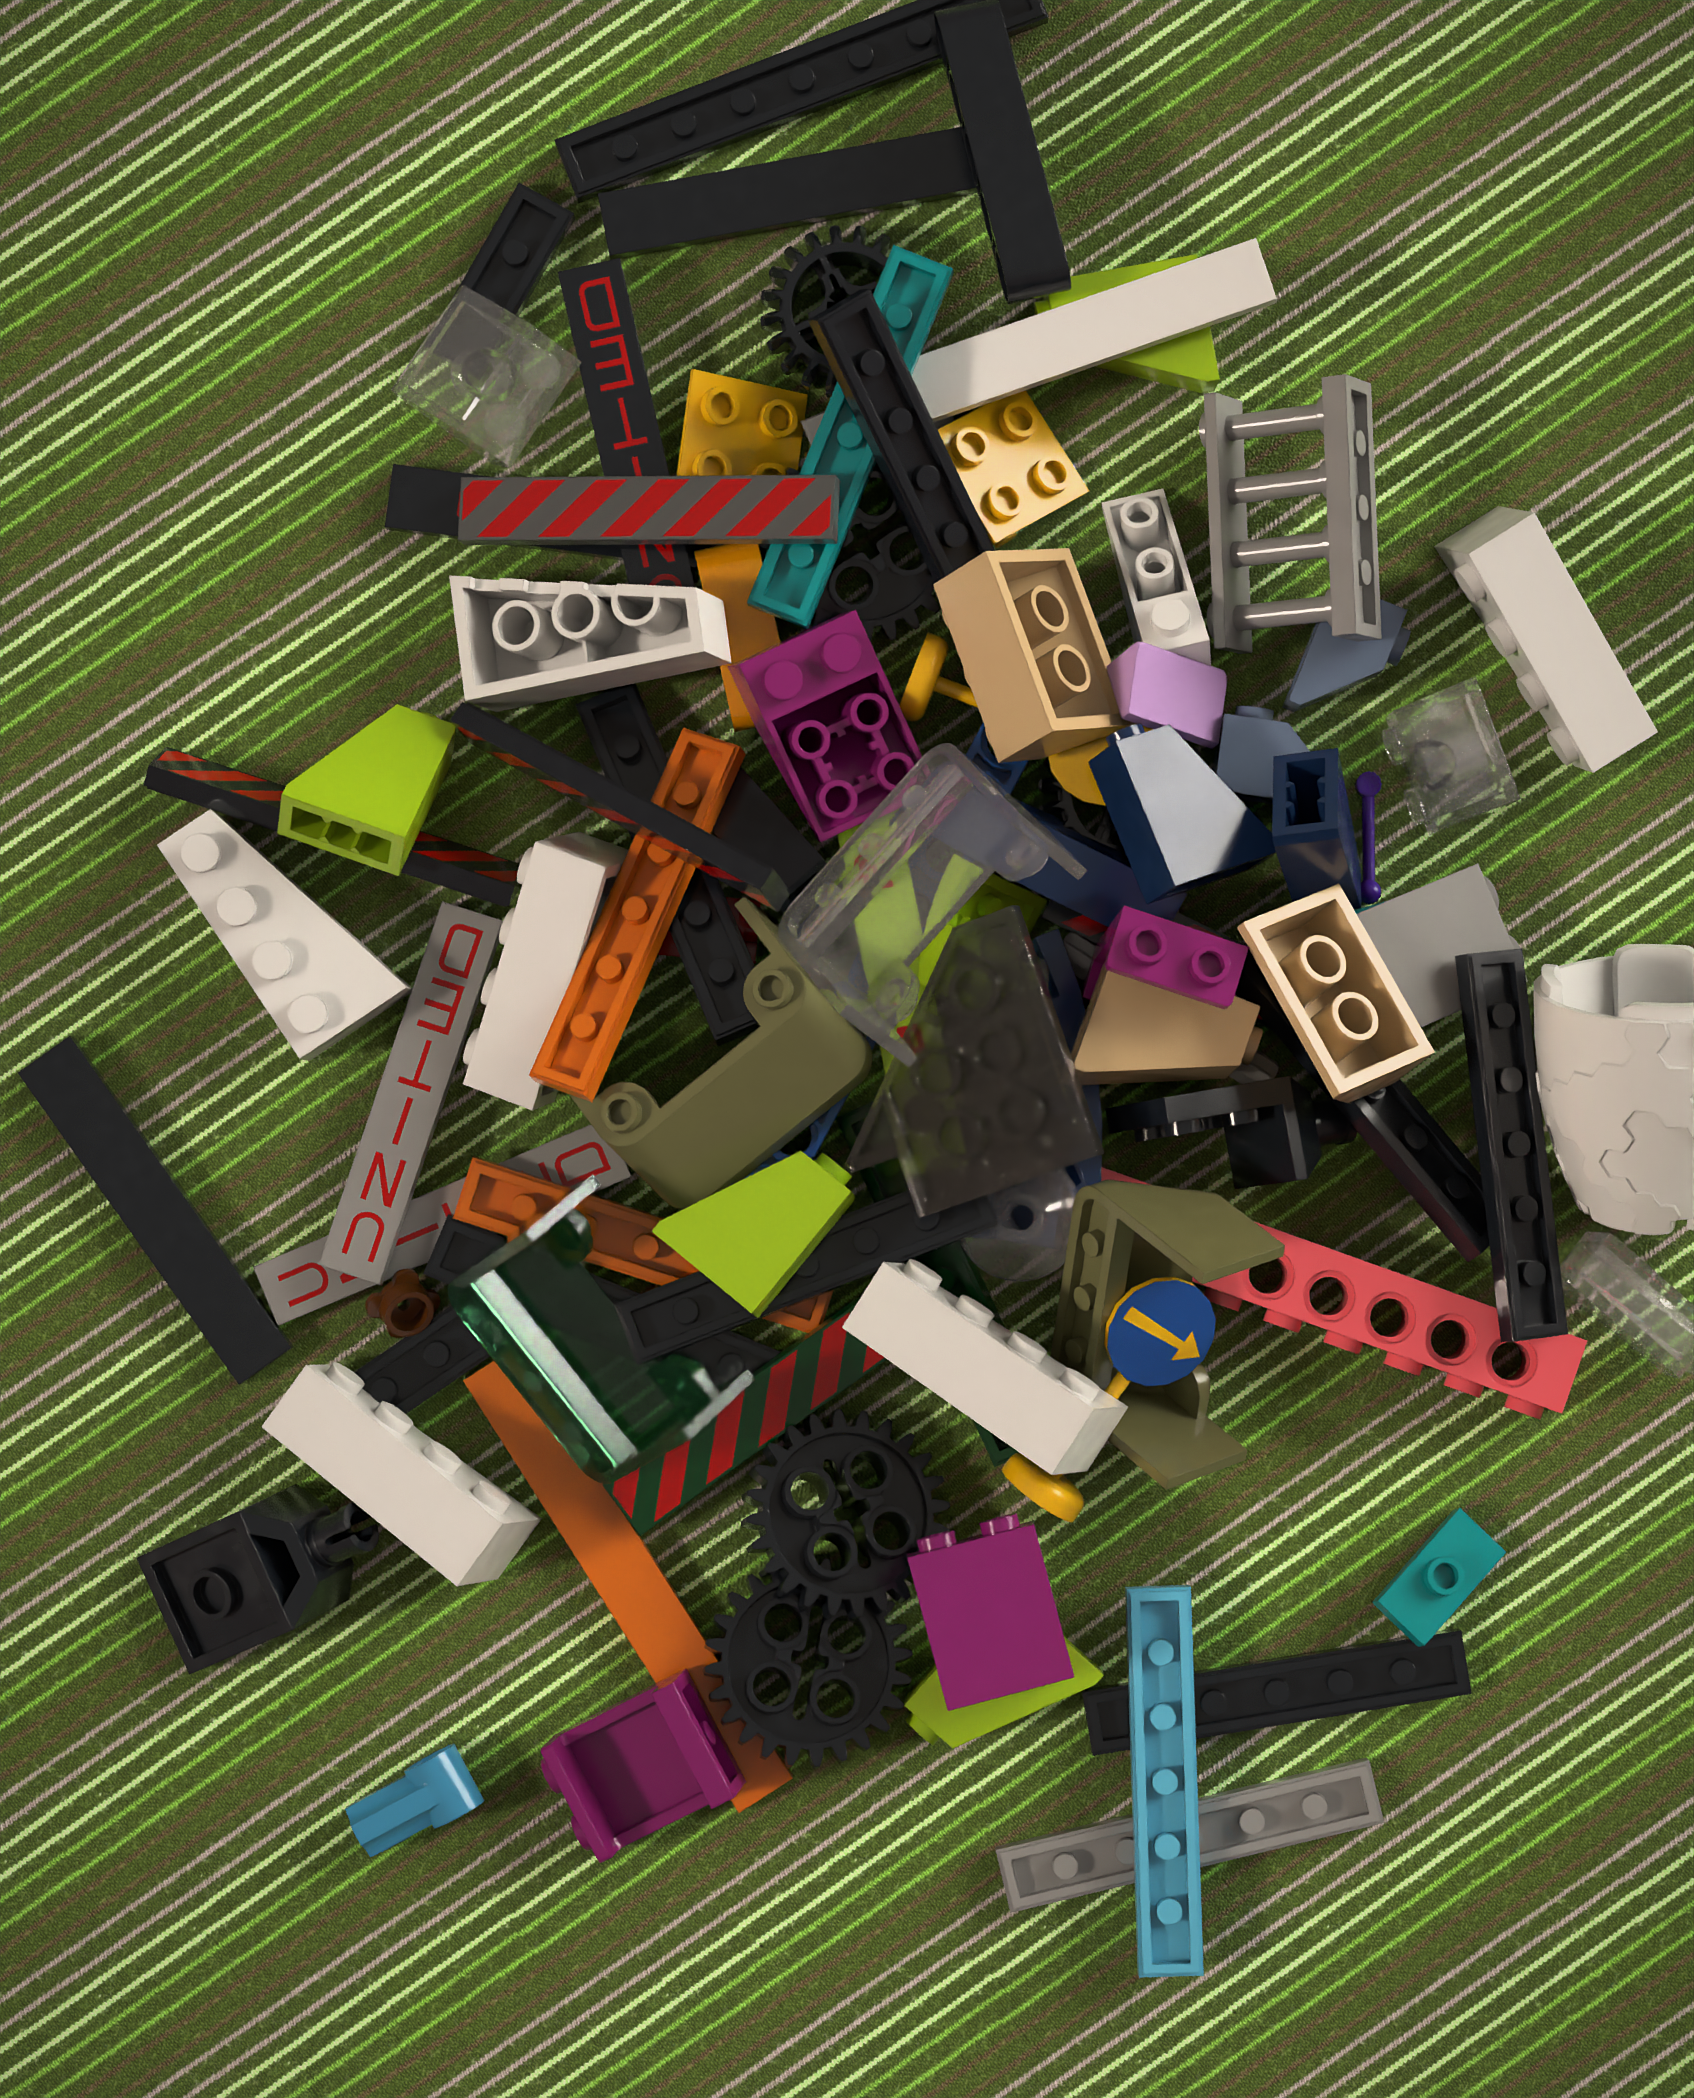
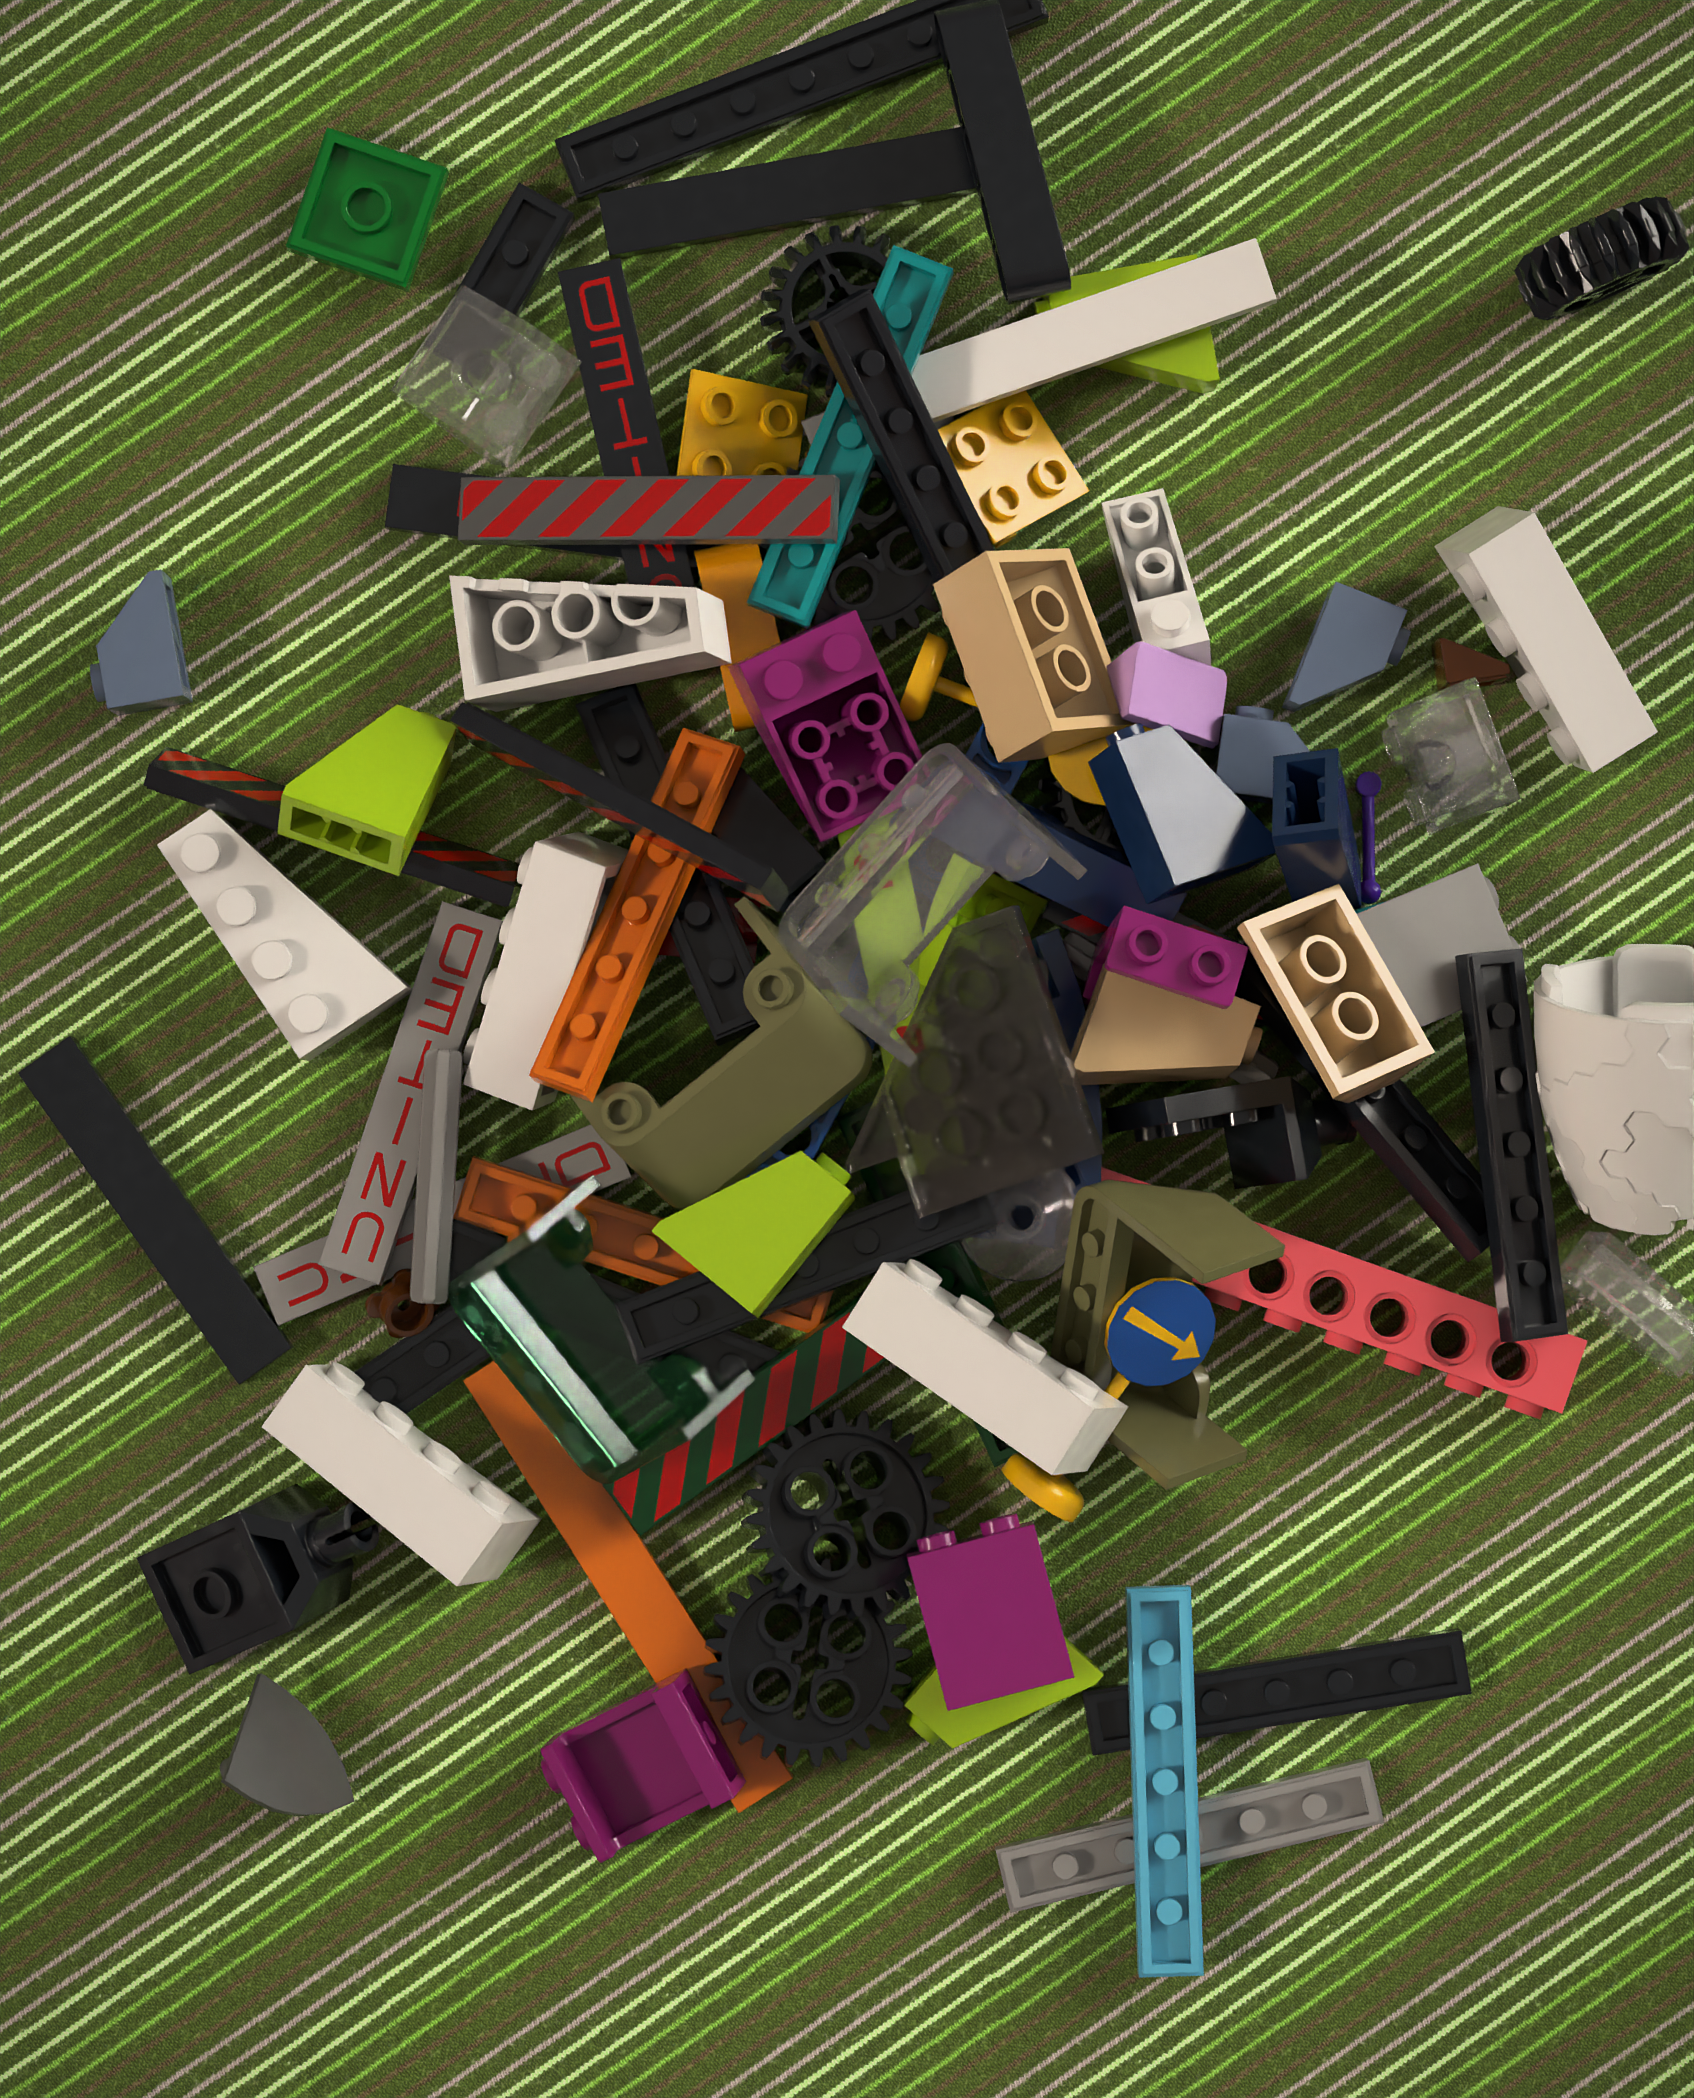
(143, 653): none -> sand blue slope
(285, 1757): none -> dark grey shield
(367, 209): none -> green plate
(427, 1795): dark azure piece -> none
(436, 1176): none -> light grey axle
(1346, 541): light grey fence -> none
(1439, 1577): teal plate -> none
(1459, 663): none -> reddish brown slope
(1601, 258): none -> black gear

